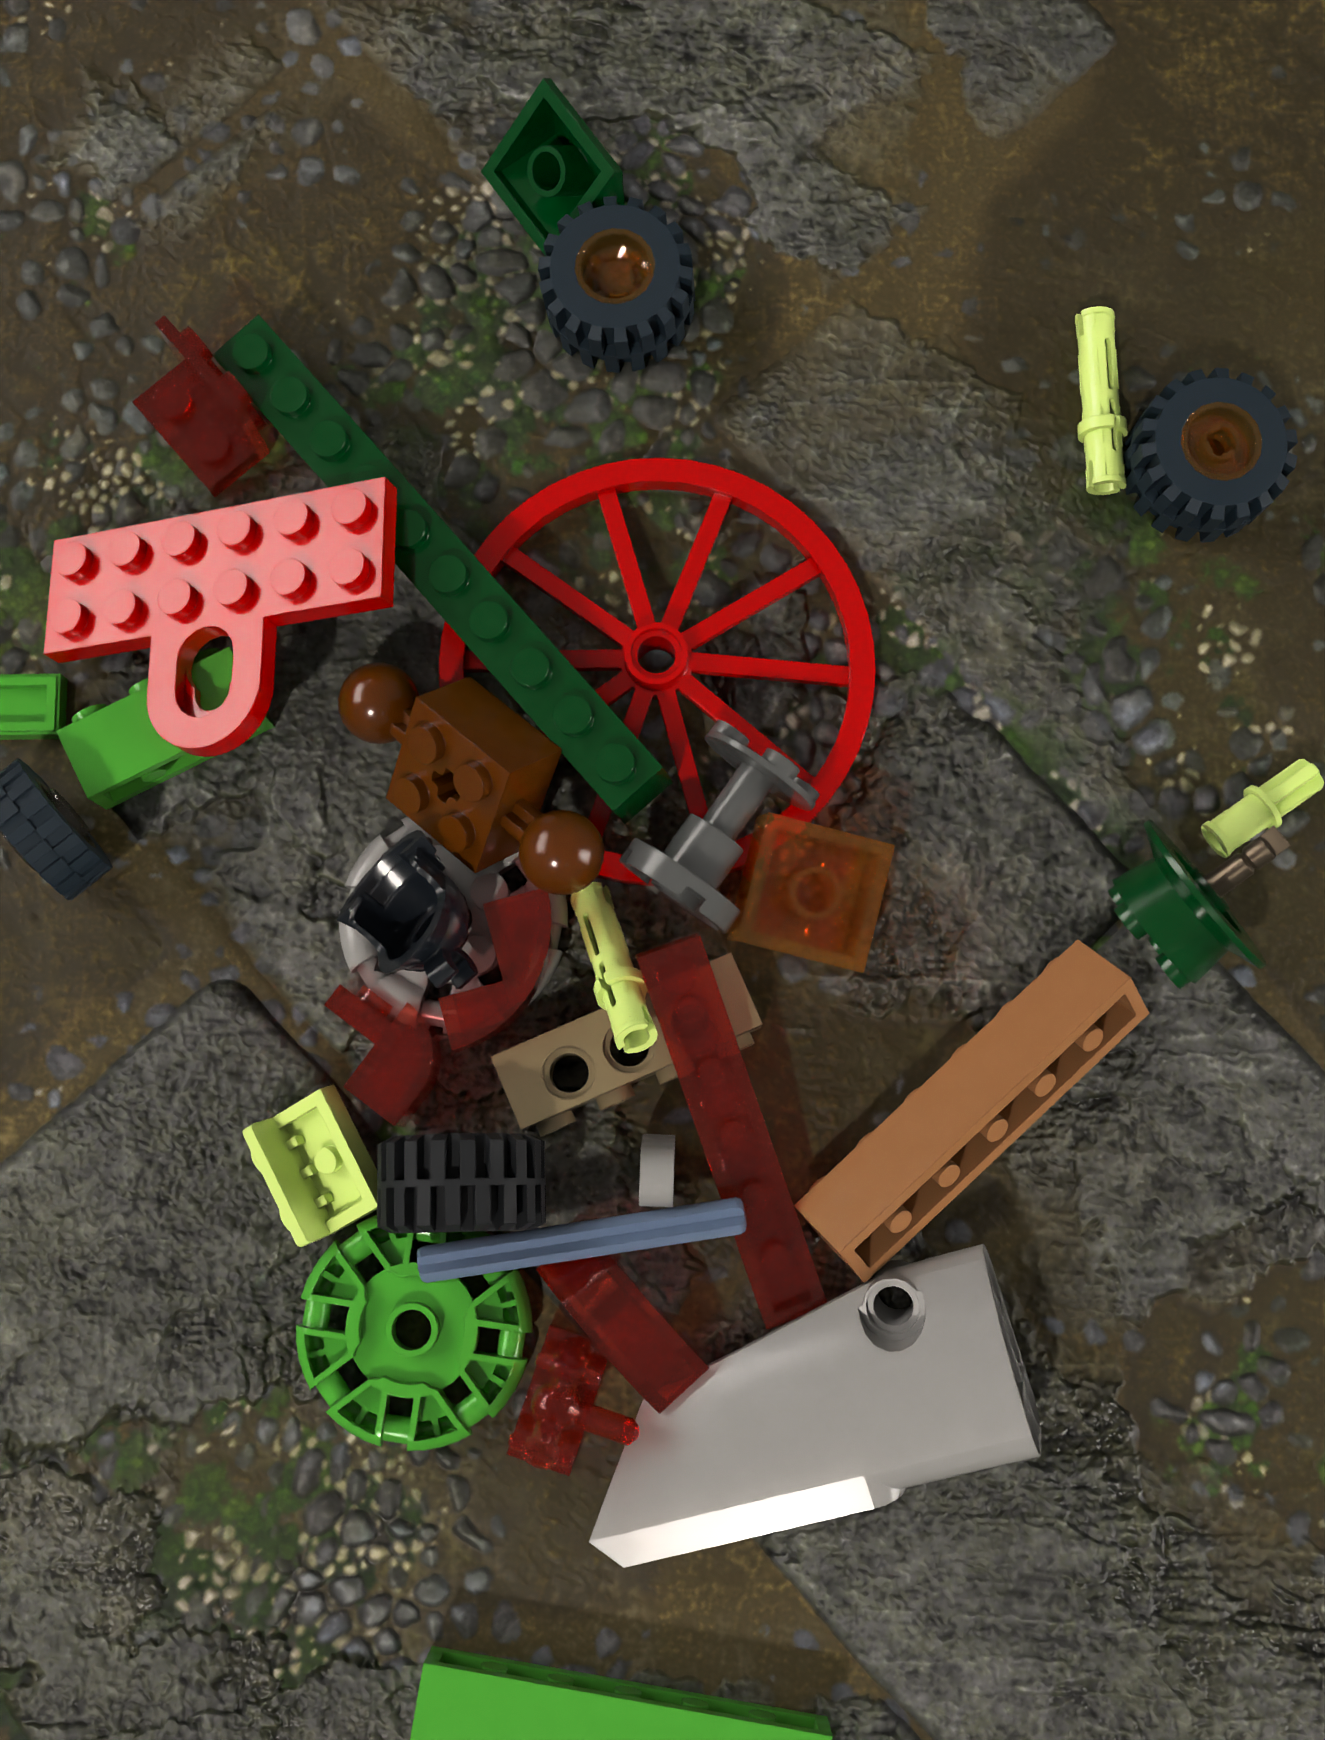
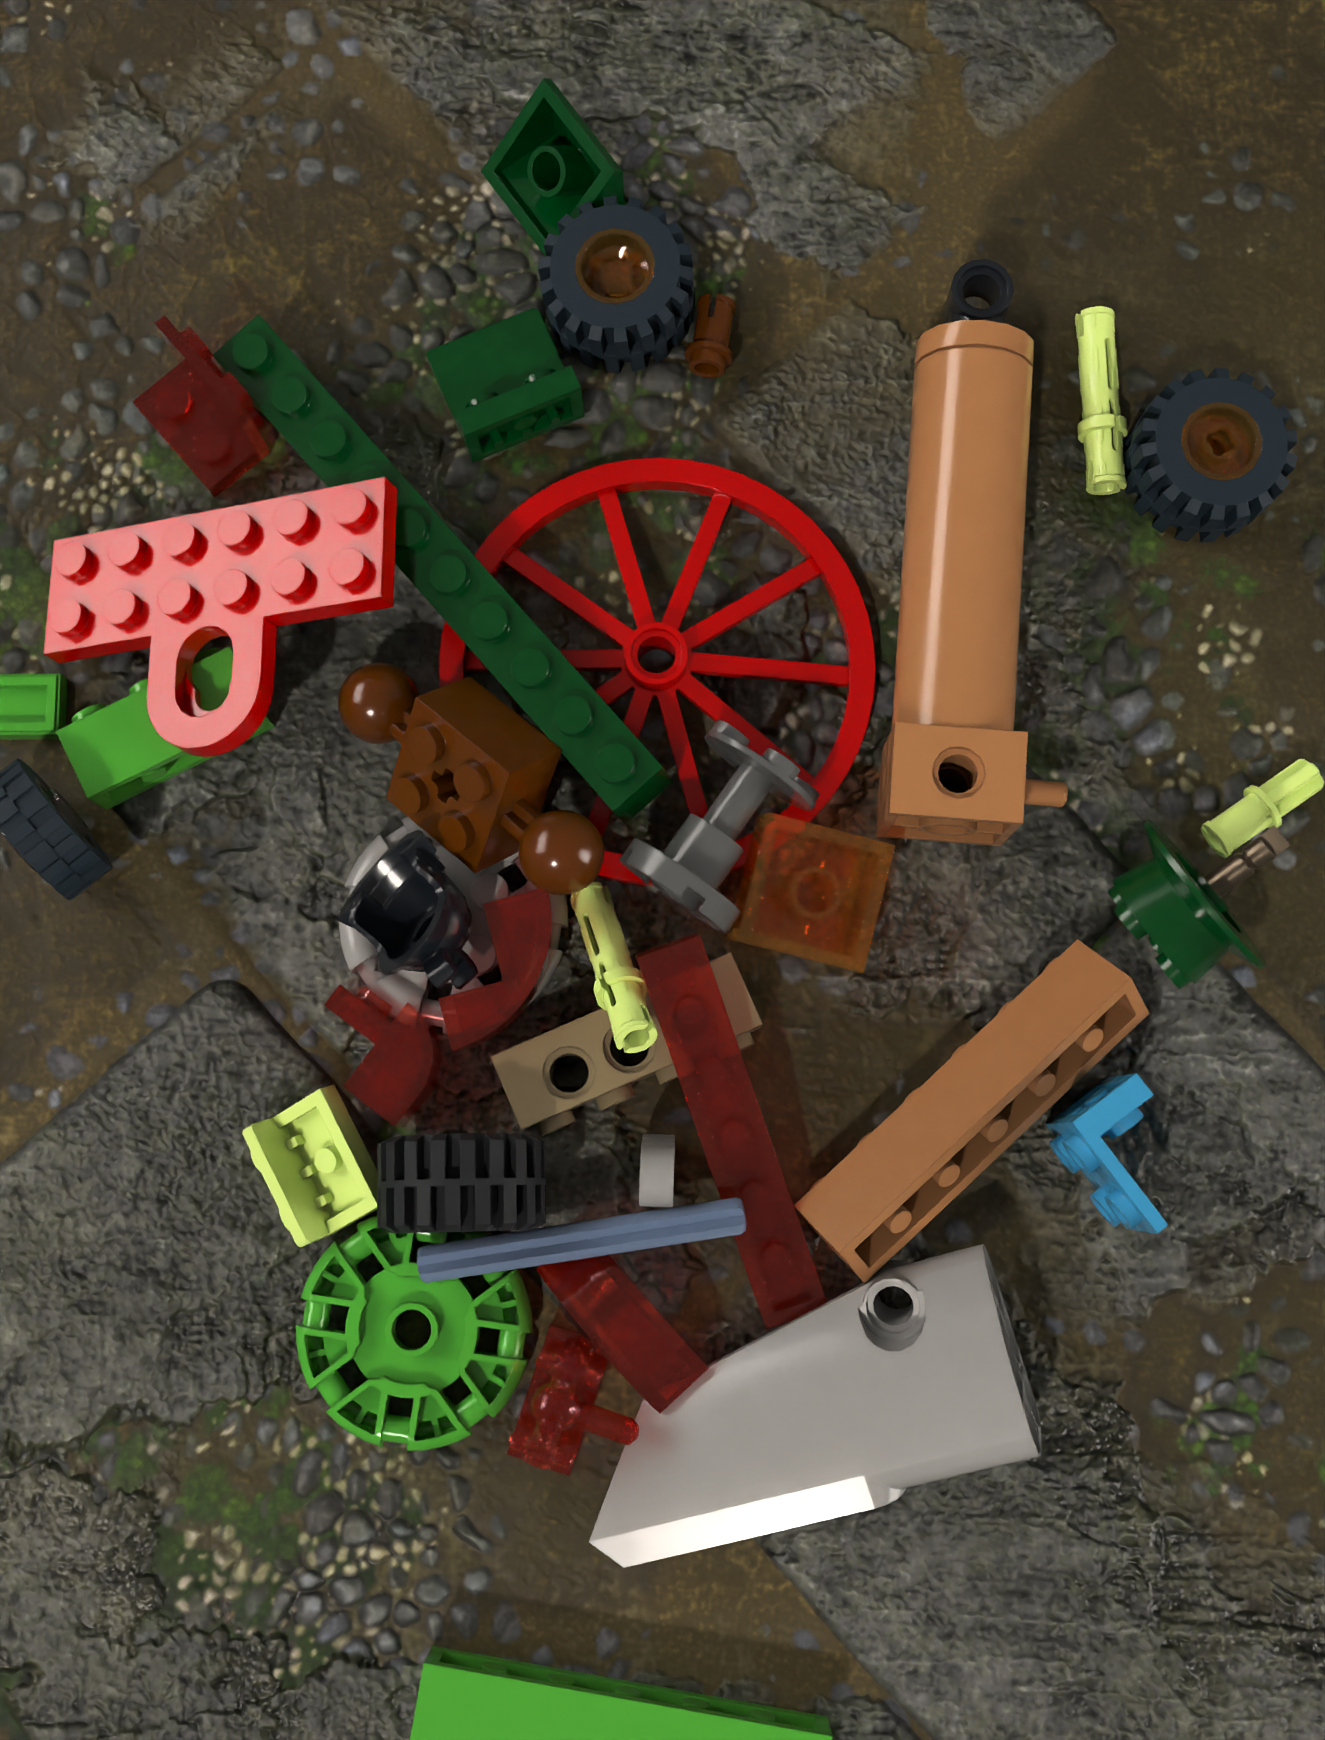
(506, 384): none -> dark green bracket
(709, 351): none -> reddish brown pin
(963, 580): none -> medium nougat piece
(1079, 1145): none -> dark azure bracket

